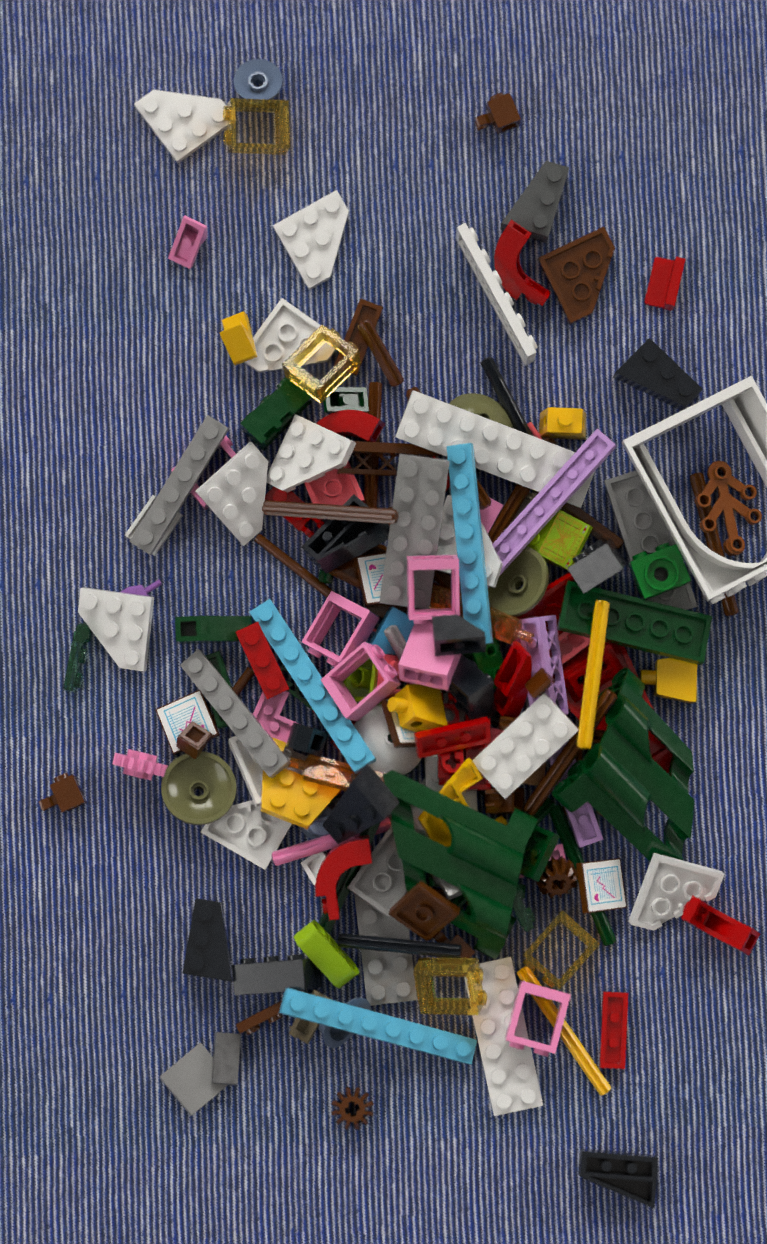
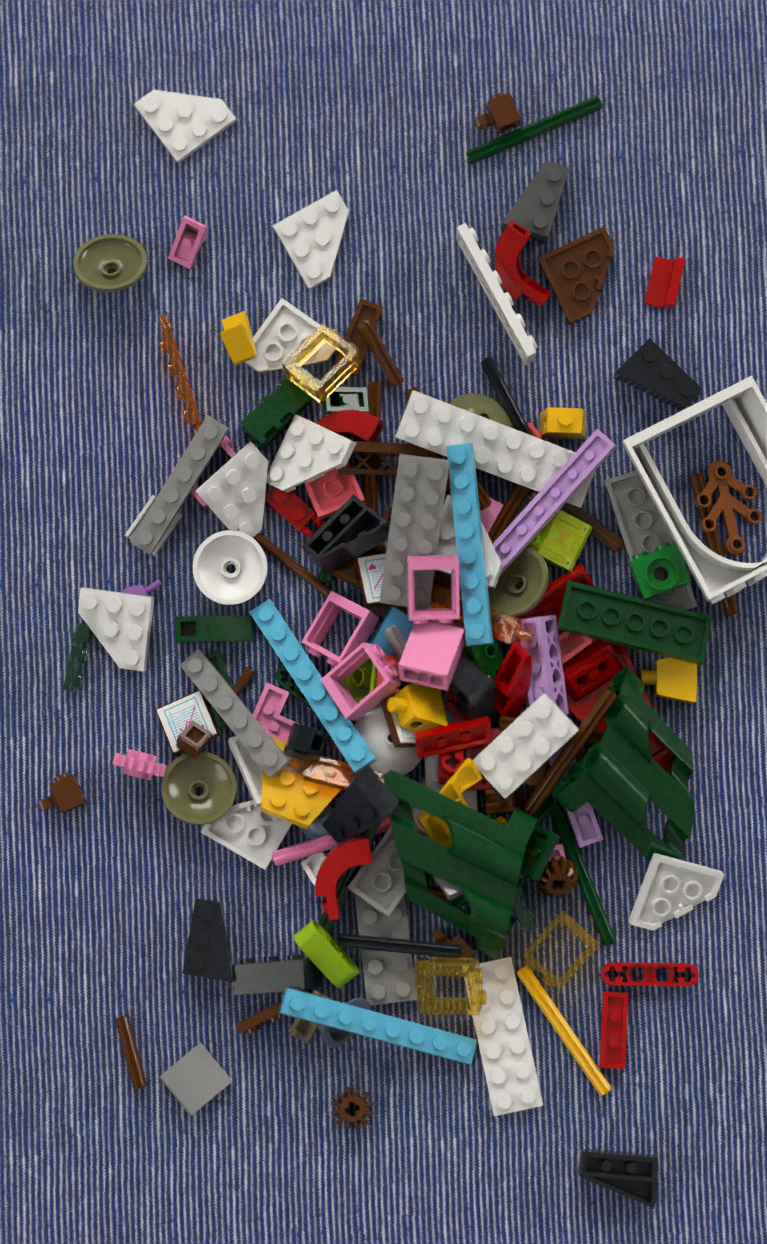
(110, 263): none -> olive dish
(130, 1052): none -> reddish brown axle
(177, 369): none -> clear orange plate
(217, 554): none -> white dish
(226, 1058): flat silver tile -> none
(258, 72): sand blue dish -> none
(262, 660): red plate -> none
(282, 133): clear yellow window -> none
(332, 512): reddish brown axle -> none
(424, 911): reddish brown tile -> none
(456, 636): black slope -> none
(519, 1042): bright pink window -> none
(534, 129): none -> dark green axle
(539, 683): reddish brown slope -> none
(593, 674): yellow axle -> none
(596, 564): wedge -> none
(601, 885): white tile -> none
(649, 974): none -> red beam
(720, 925): red arch -> none

